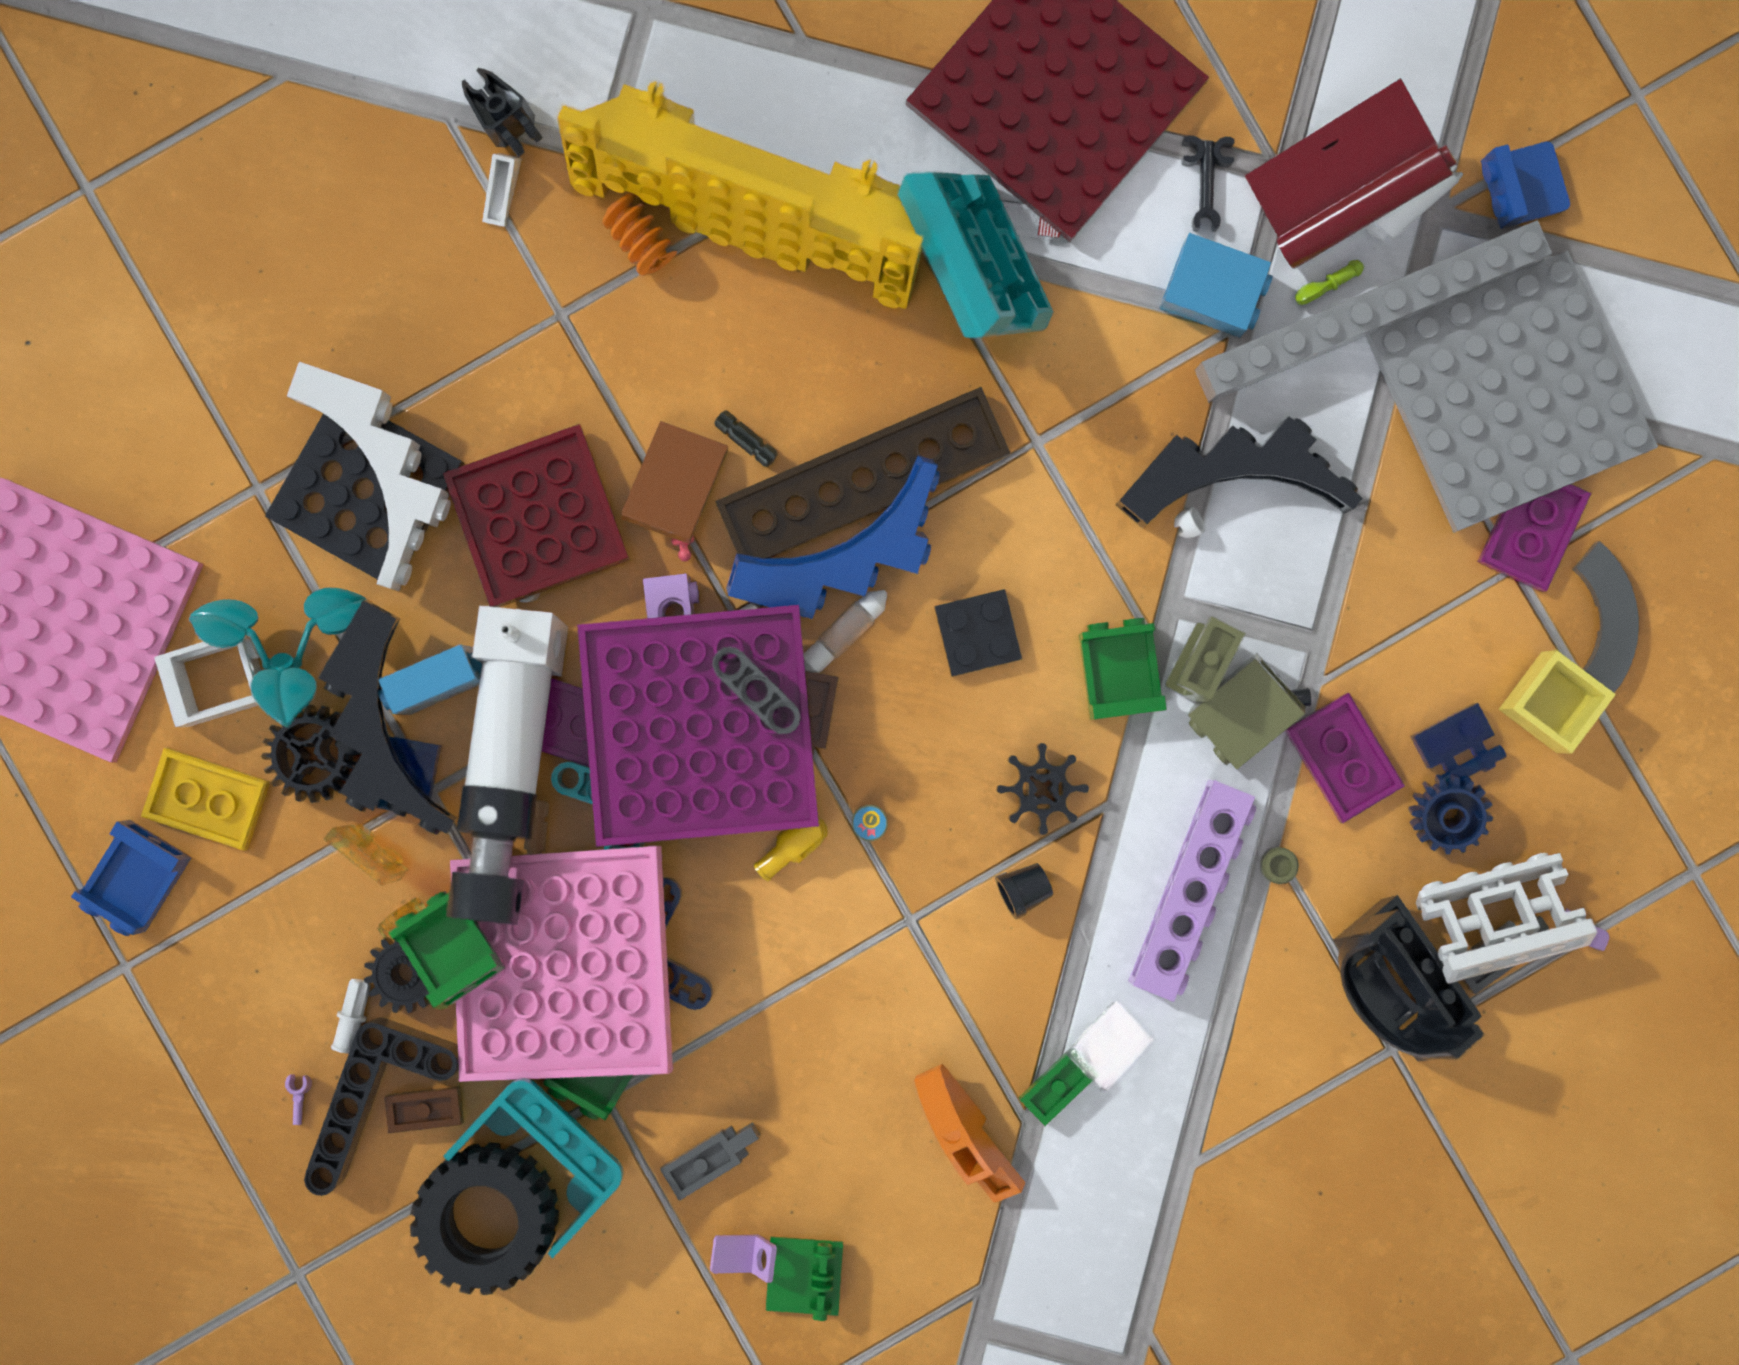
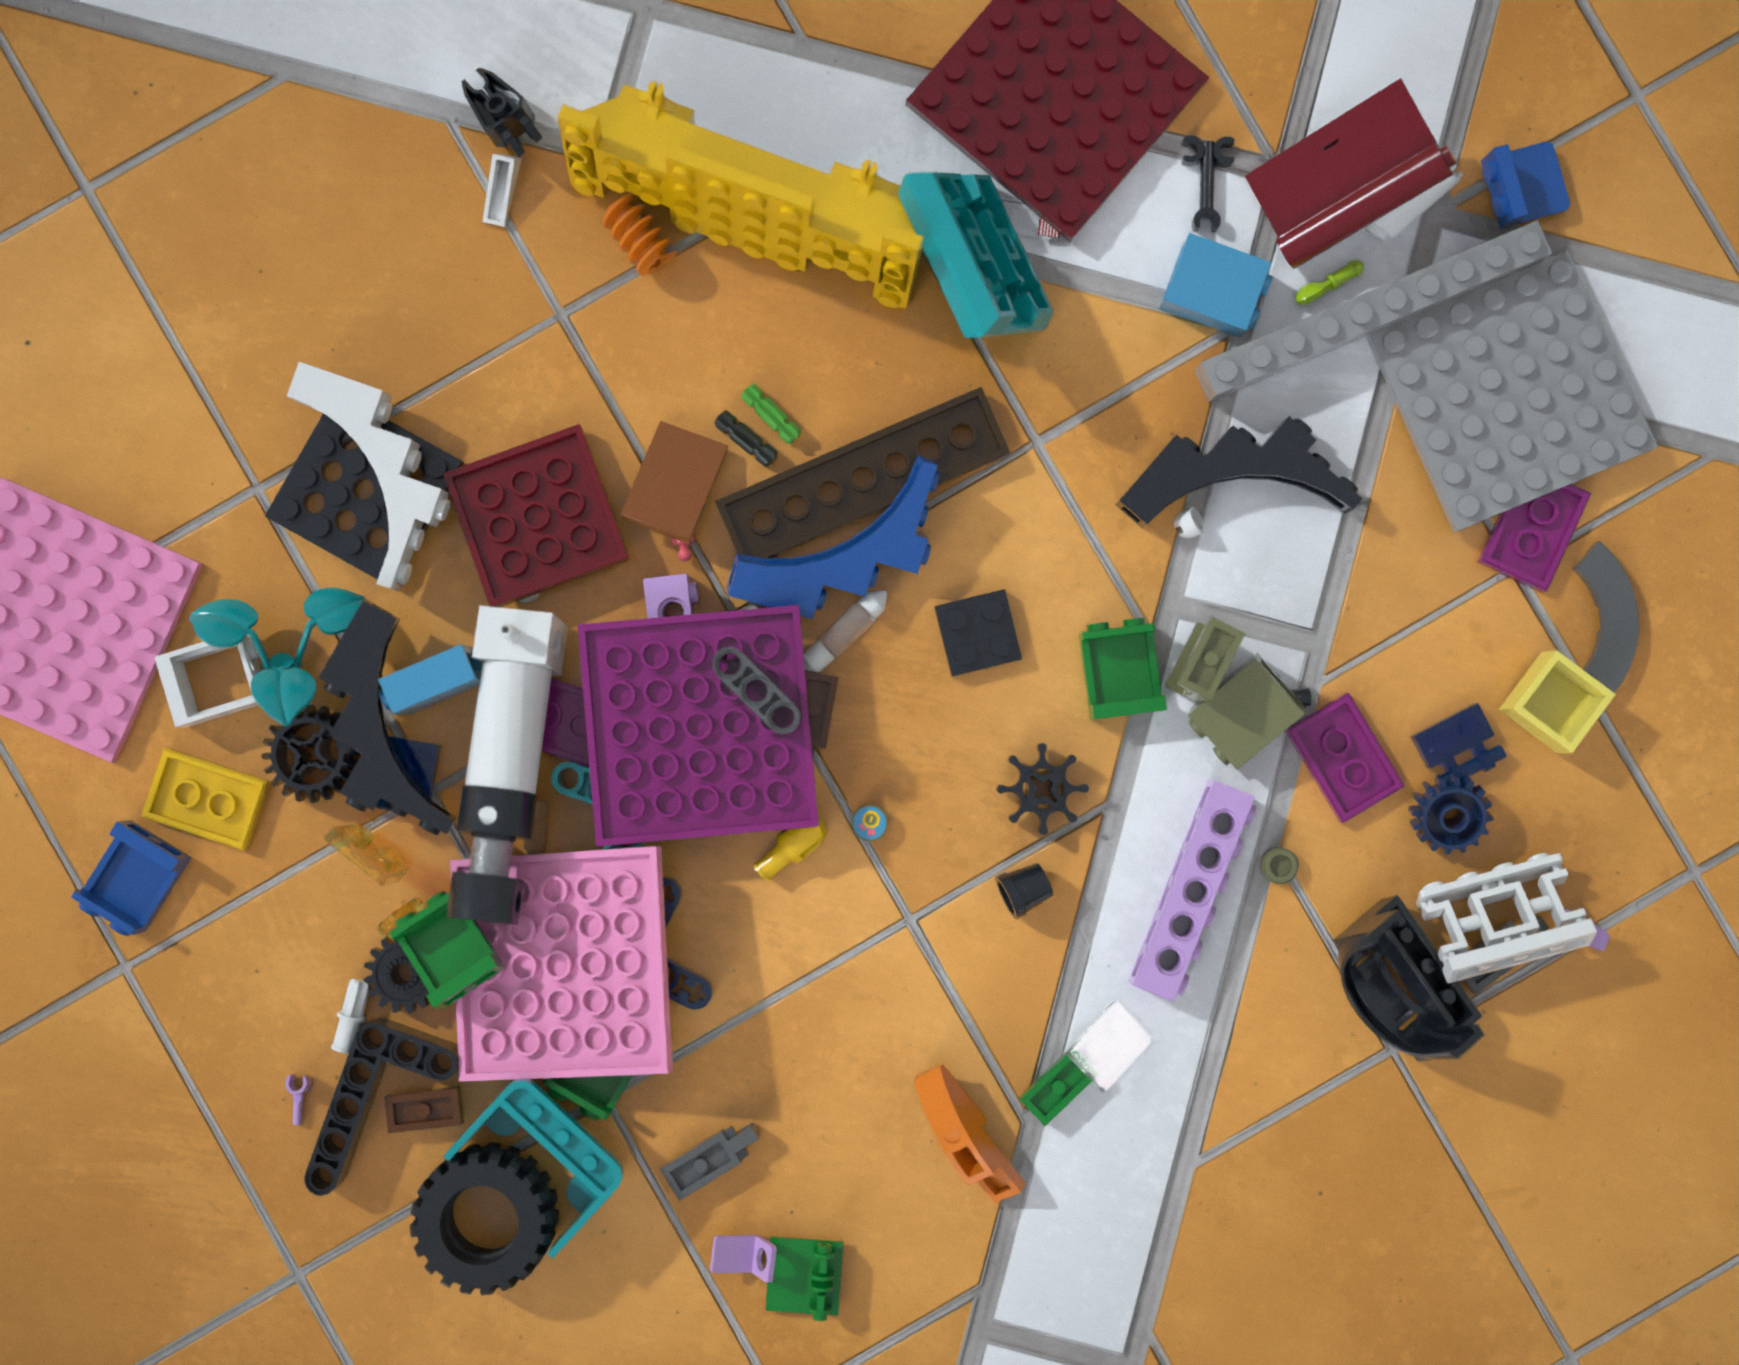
(771, 413): none -> bright green axle

